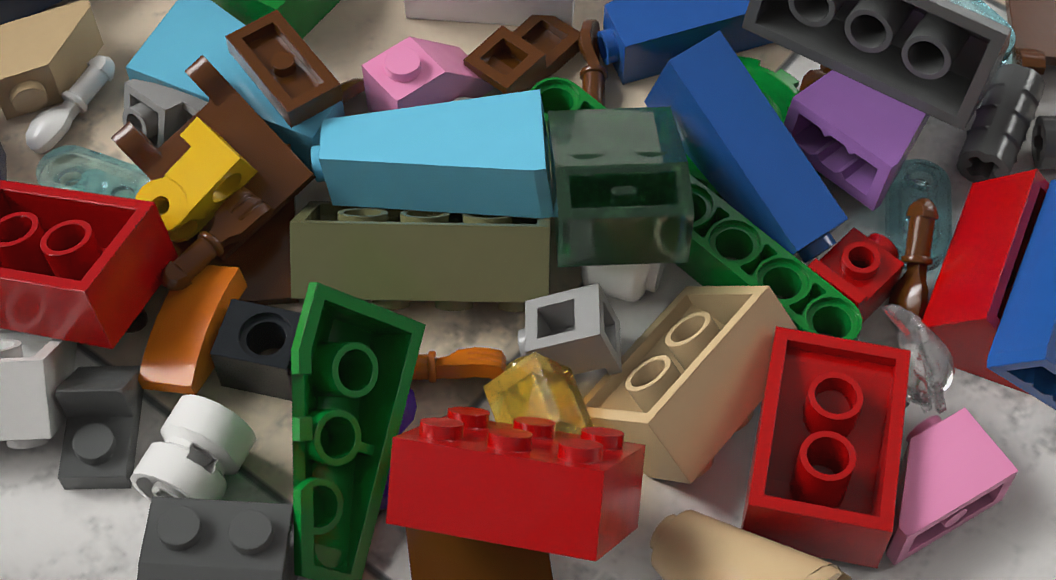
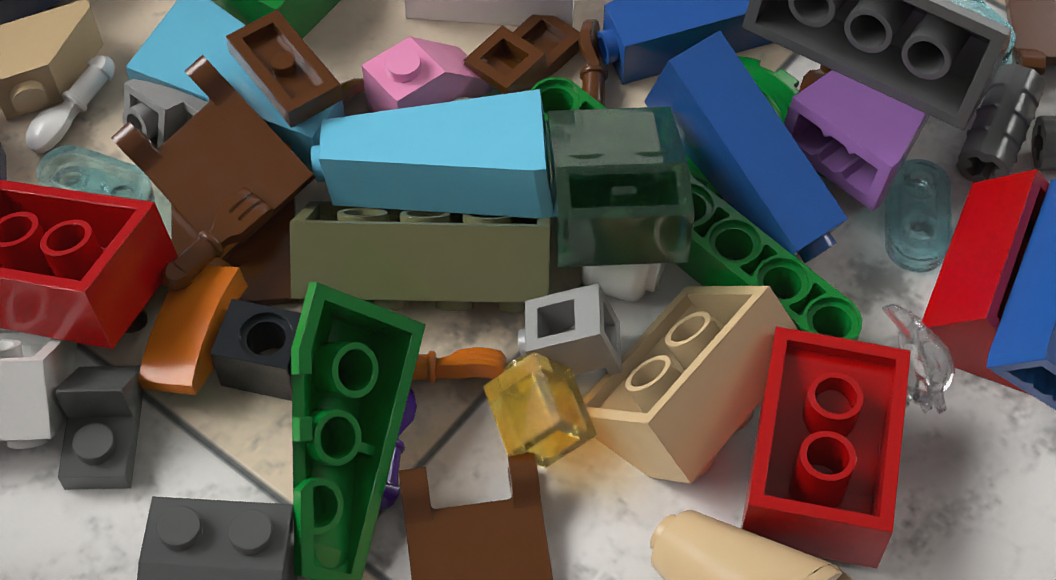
(197, 182): yellow leg -> none
(199, 449): white wheel -> none
(516, 483): red brick -> none
(861, 269): red brick -> none
(912, 288): reddish brown piece -> none
(945, 480): bright pink slope -> none

